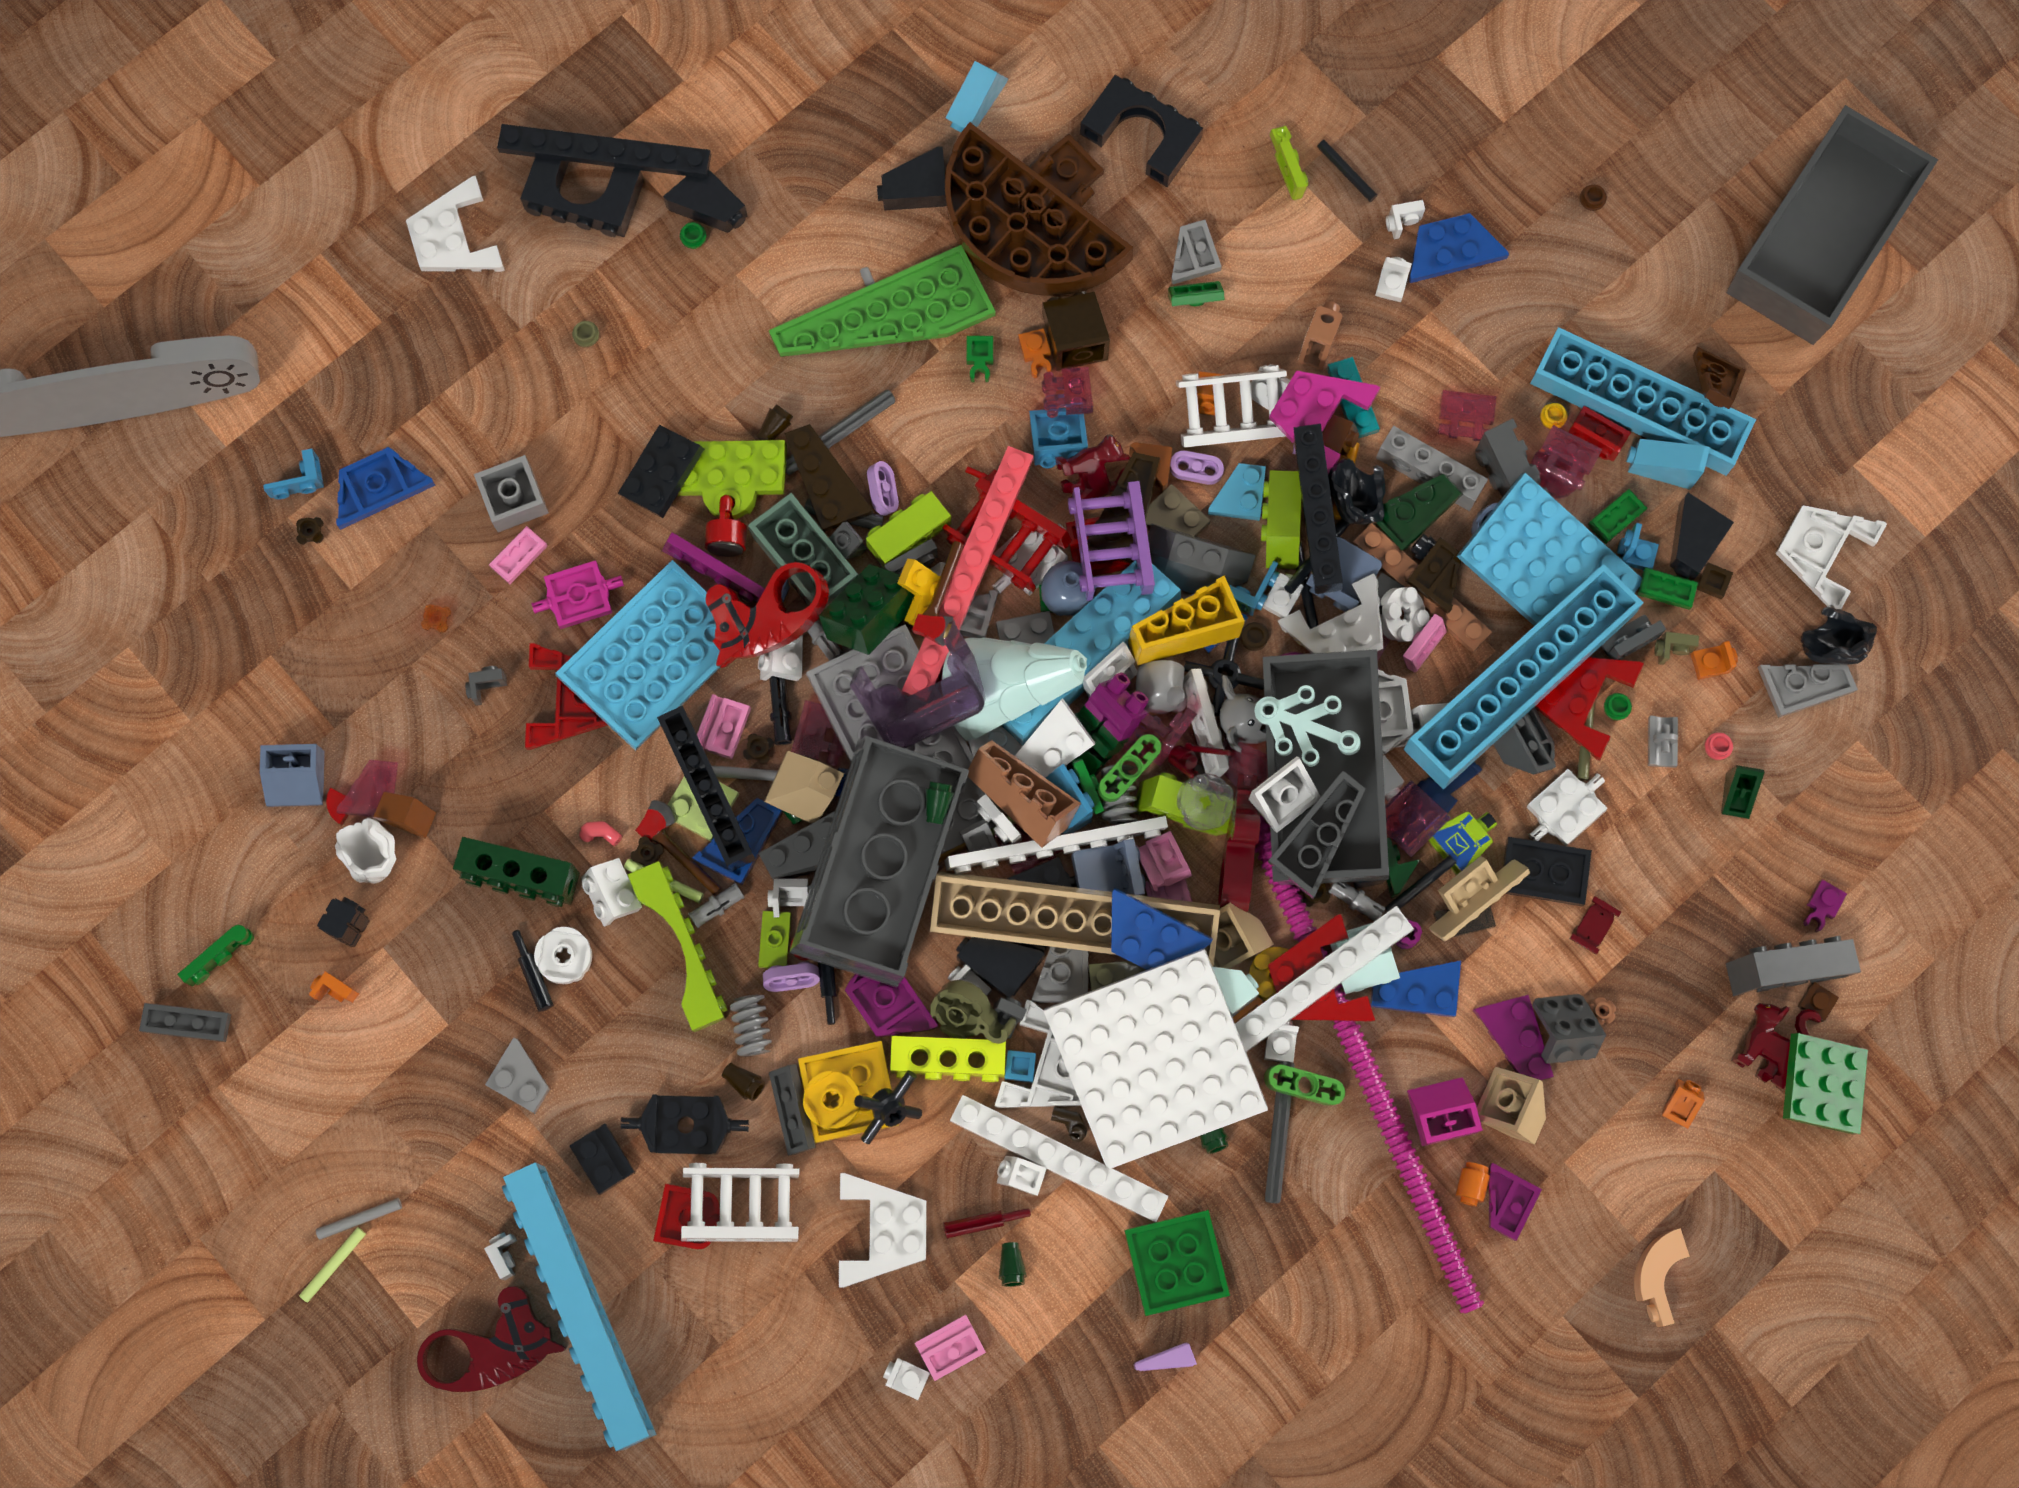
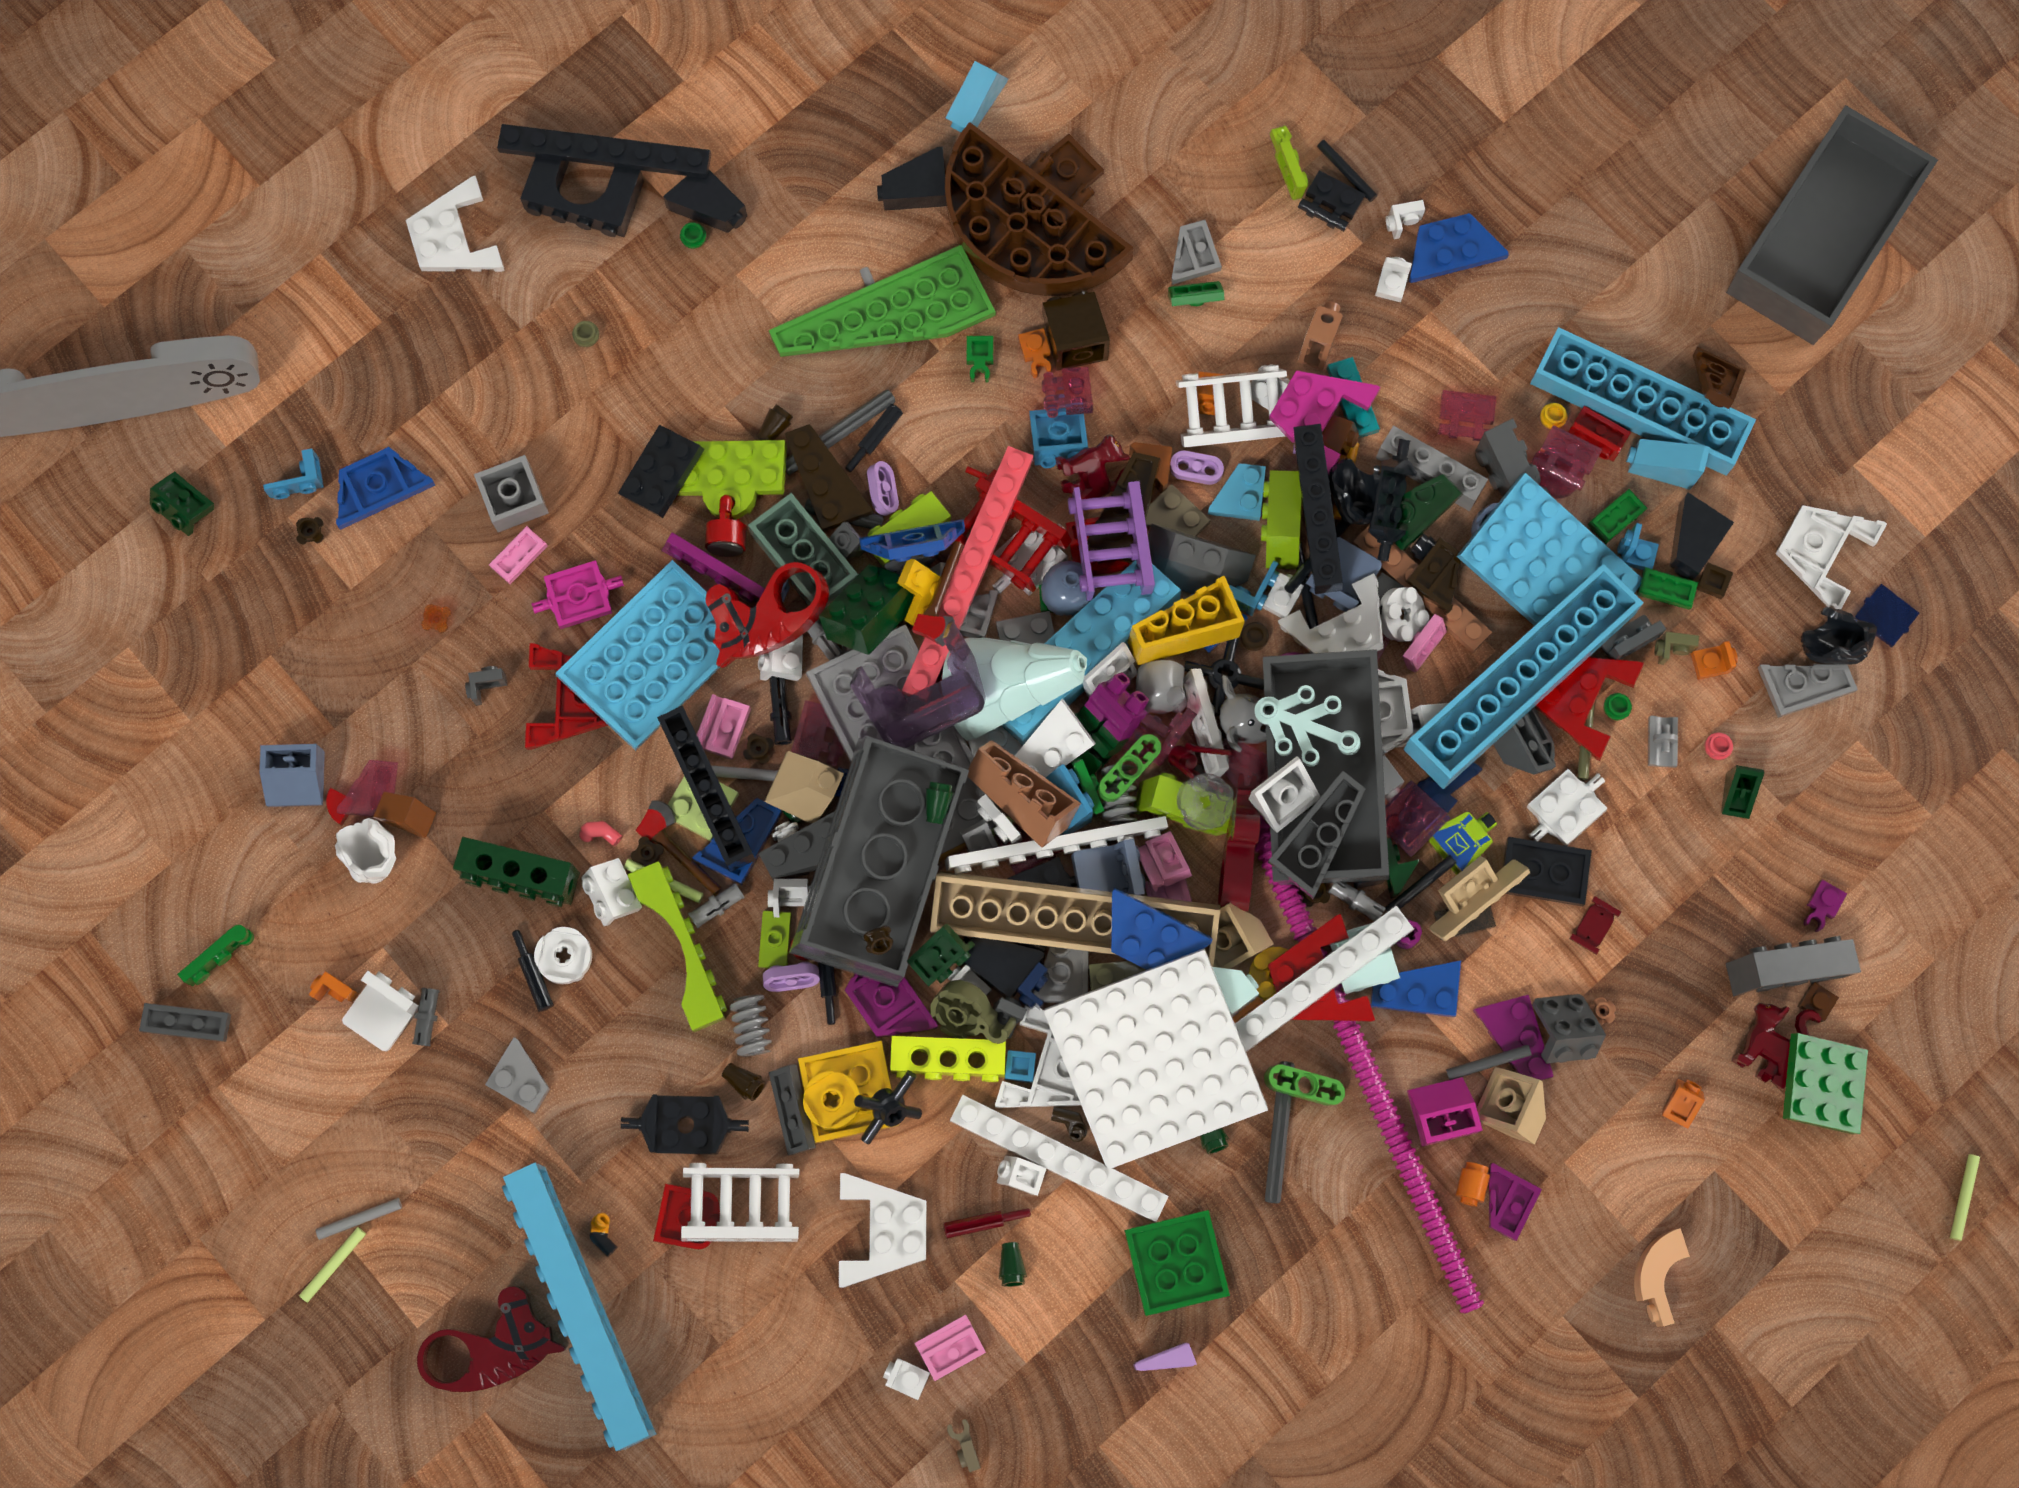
(179, 502): none -> dark green bracket
(344, 921): black brick -> none
(380, 1011): none -> white bracket
(425, 1017): none -> dark grey pin
(501, 1260): white bracket -> none
(599, 1234): none -> arm
(602, 1159): black plate -> none
(785, 830): none -> white plate
(875, 435): none -> black axle
(878, 940): none -> dark brown plate
(915, 541): none -> blue wing
(939, 954): none -> dark green bracket
(966, 1455): none -> dark tan plate
(1034, 981): none -> dark blue bracket
(1123, 101): black arch -> none
(1281, 1043): white bracket -> none
(1334, 195): none -> black plate
(1388, 499): none -> black plate
(1488, 1062): none -> dark grey bar
(1593, 197): reddish brown plate -> none
(1888, 614): none -> clear blue piece
(1965, 1197): none -> yellowish green bar

